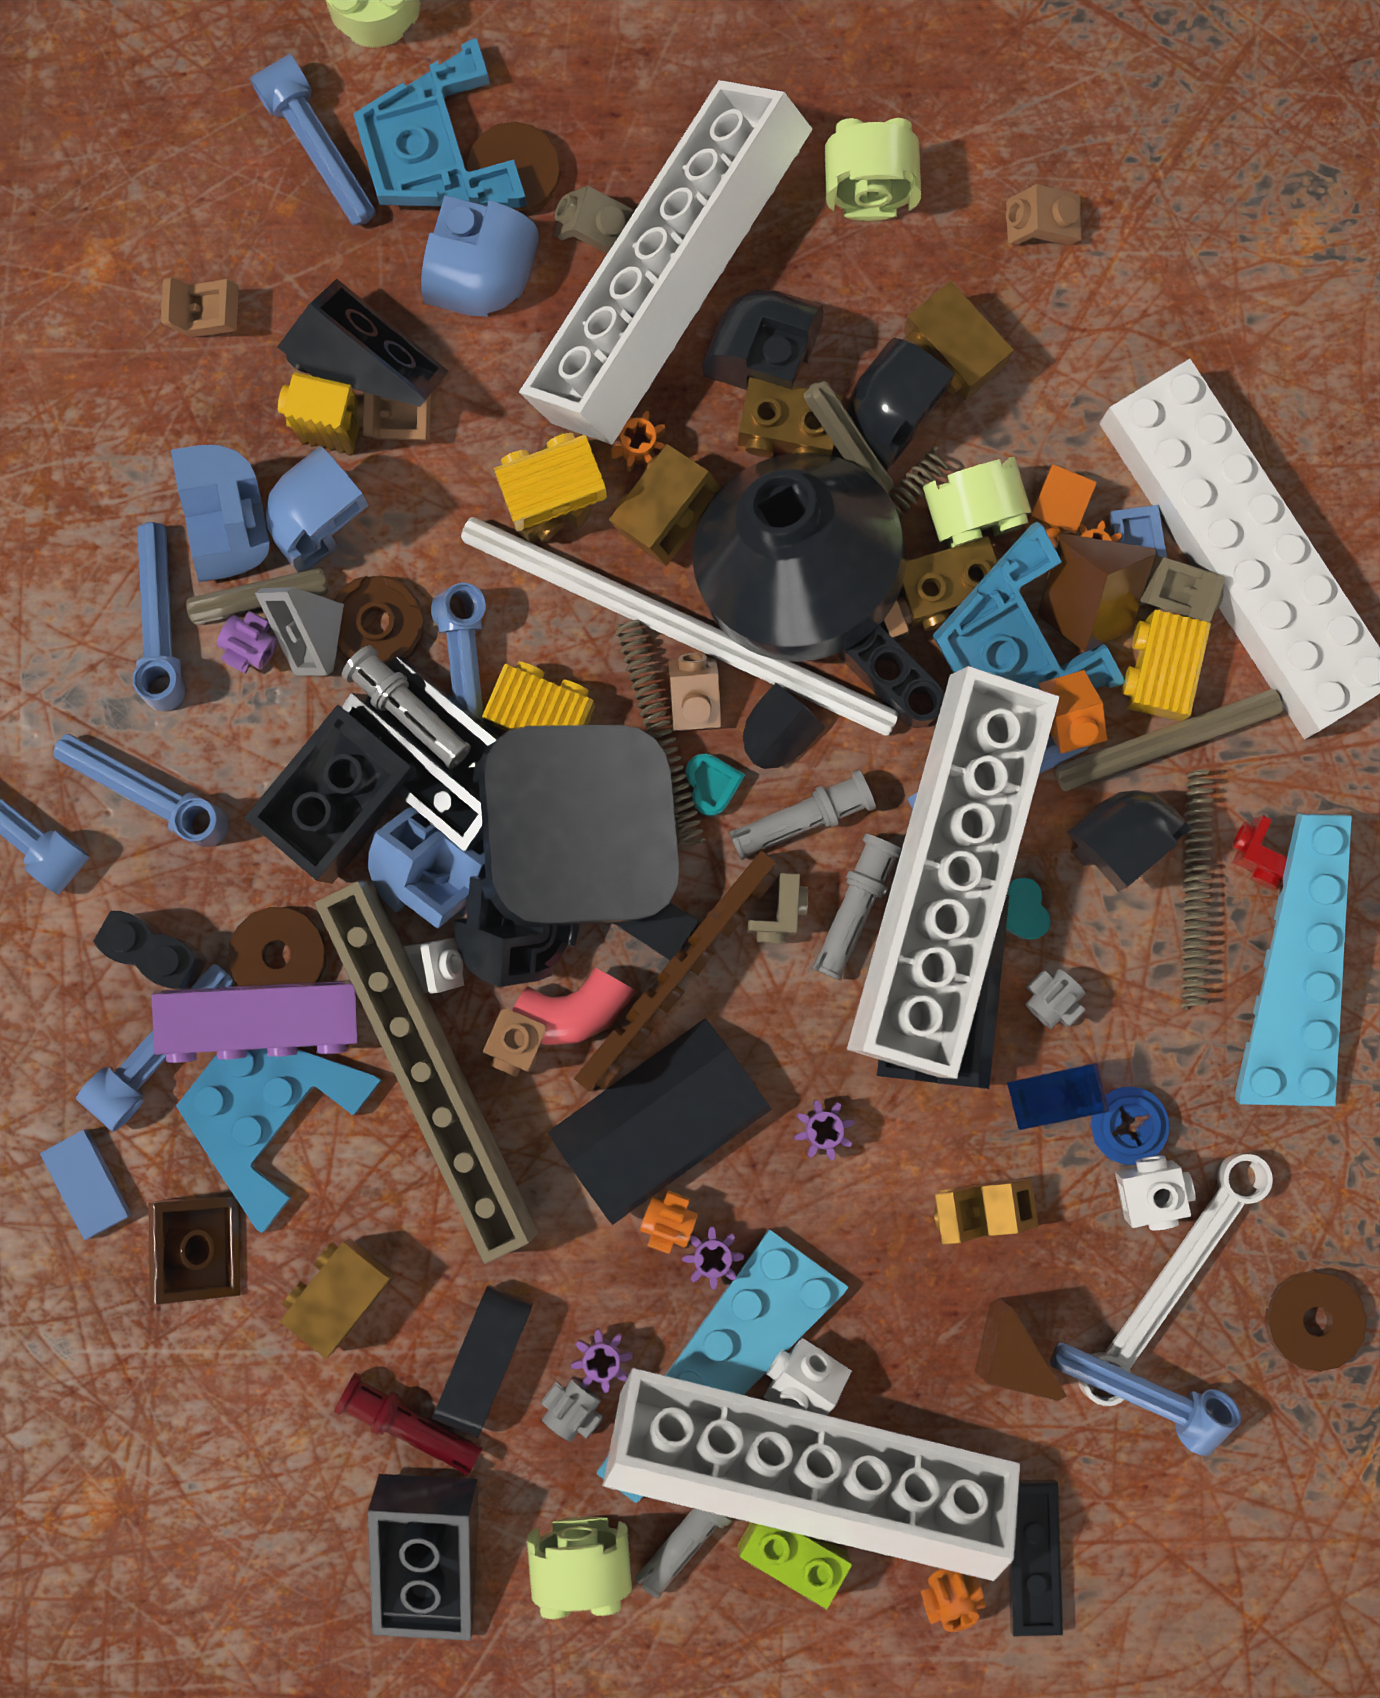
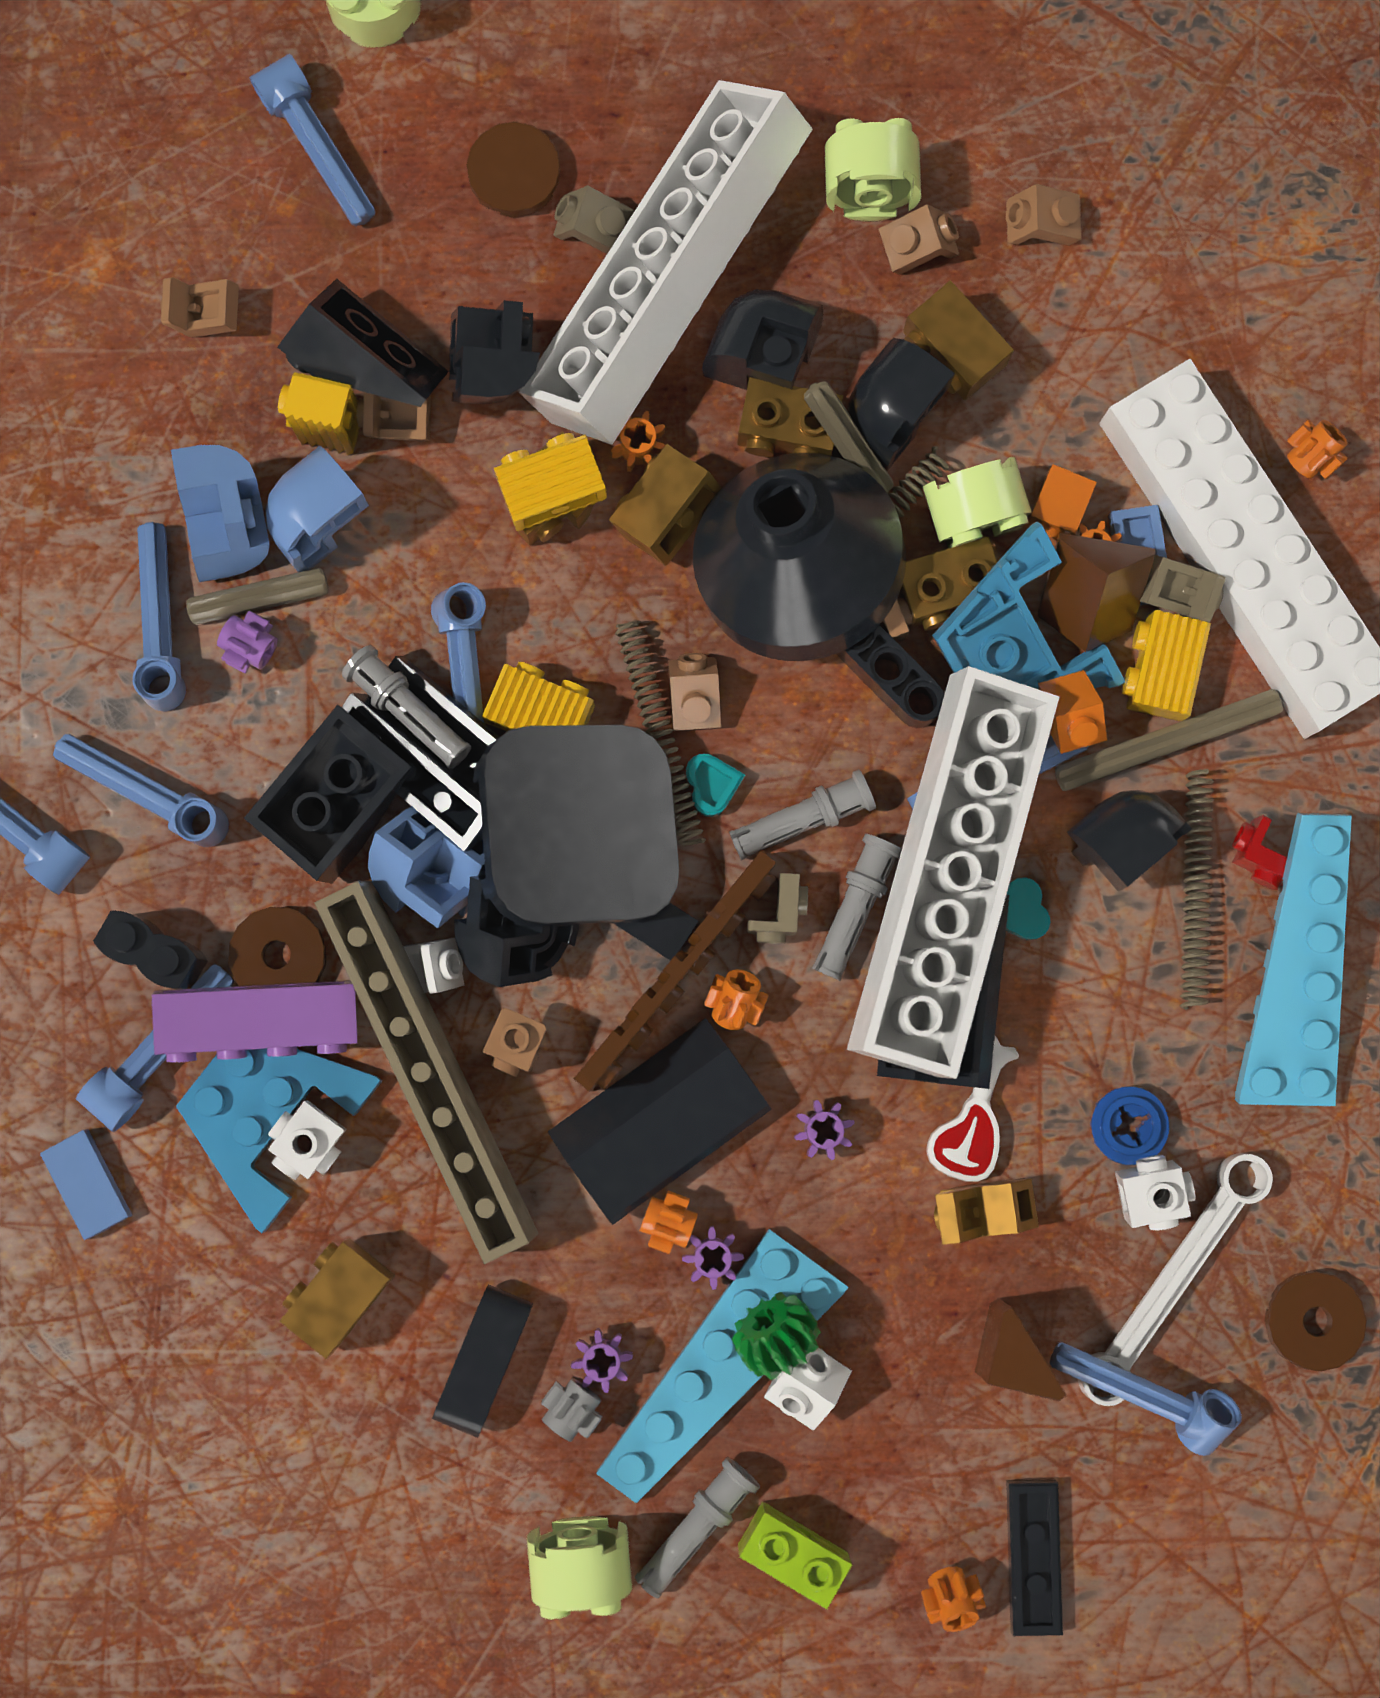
(193, 1249): reddish brown slope -> none
(304, 627): light grey slope -> none
(323, 1133): none -> white brick
(384, 595): reddish brown tile -> none
(387, 1415): dark red pin -> none
(415, 146): dark azure wing -> none
(423, 1556): black slope -> none
(477, 257): medium blue brick -> none
(490, 352): none -> black brick
(579, 1014): coral cylinder -> none
(677, 625): white axle -> none
(736, 999): none -> orange gear
(776, 1336): none -> green gear
(779, 729): black brick -> none
(813, 1475): white brick -> none
(919, 238): none -> medium nougat bracket
(970, 1142): none -> piece
(1055, 998): light grey gear -> none
(1058, 1096): clear blue slope -> none
(1317, 449): none -> orange gear

